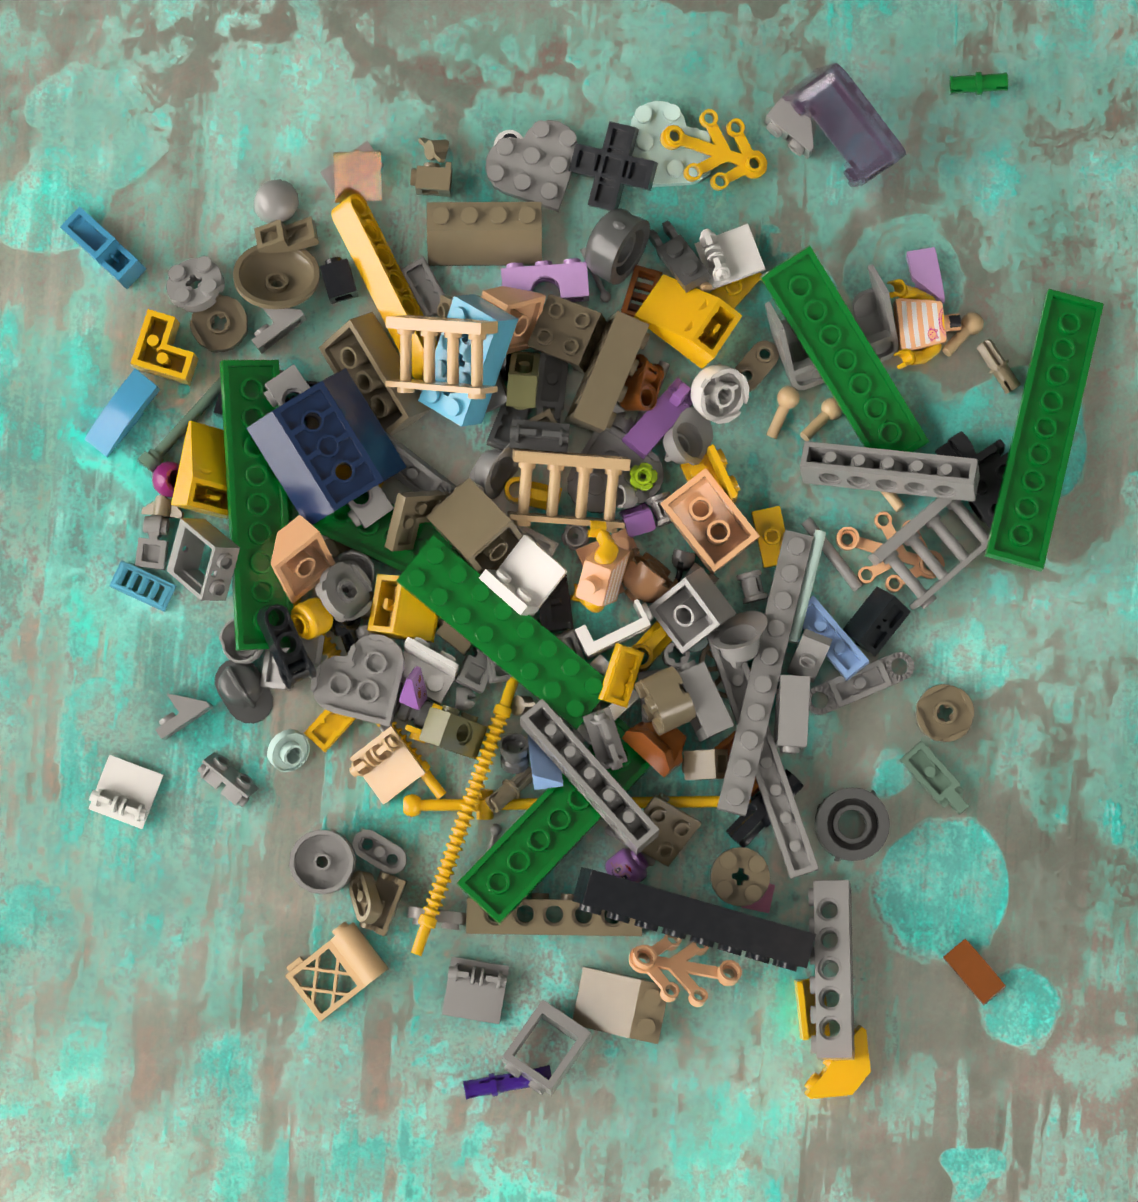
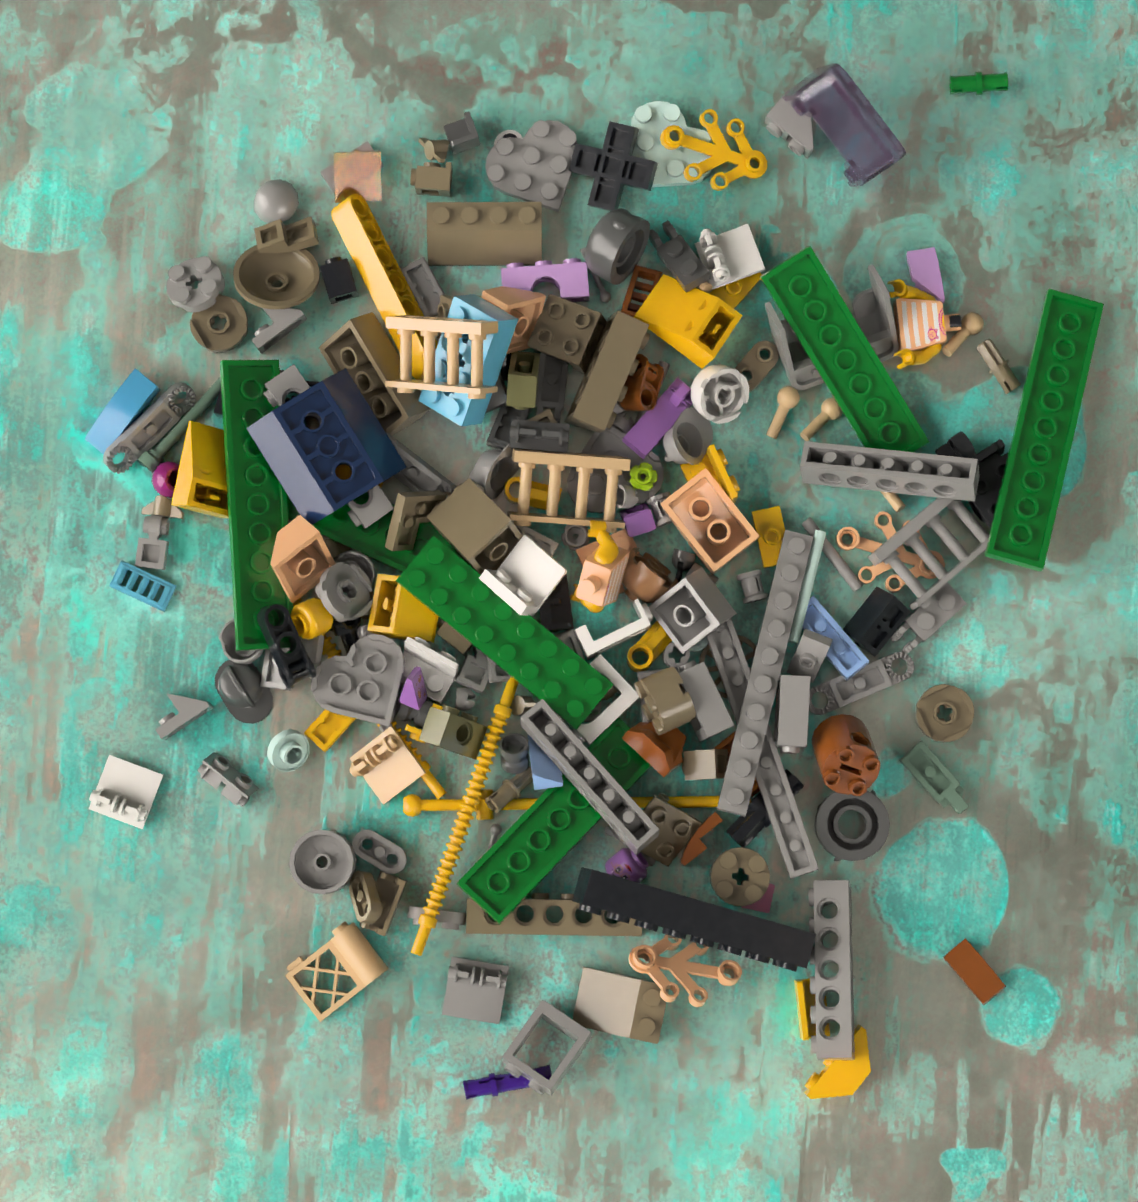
(103, 248): dark azure slope -> none
(149, 427): none -> light grey plate
(156, 352): yellow brick -> none
(185, 564): light grey window -> none
(462, 134): none -> dark grey panel
(605, 739): light grey hinge -> none
(621, 675): yellow plate -> none
(695, 845): none -> dark orange slope
(741, 637): light grey piece -> none
(845, 754): none -> dark orange cylinder
(928, 620): none -> light grey hinge

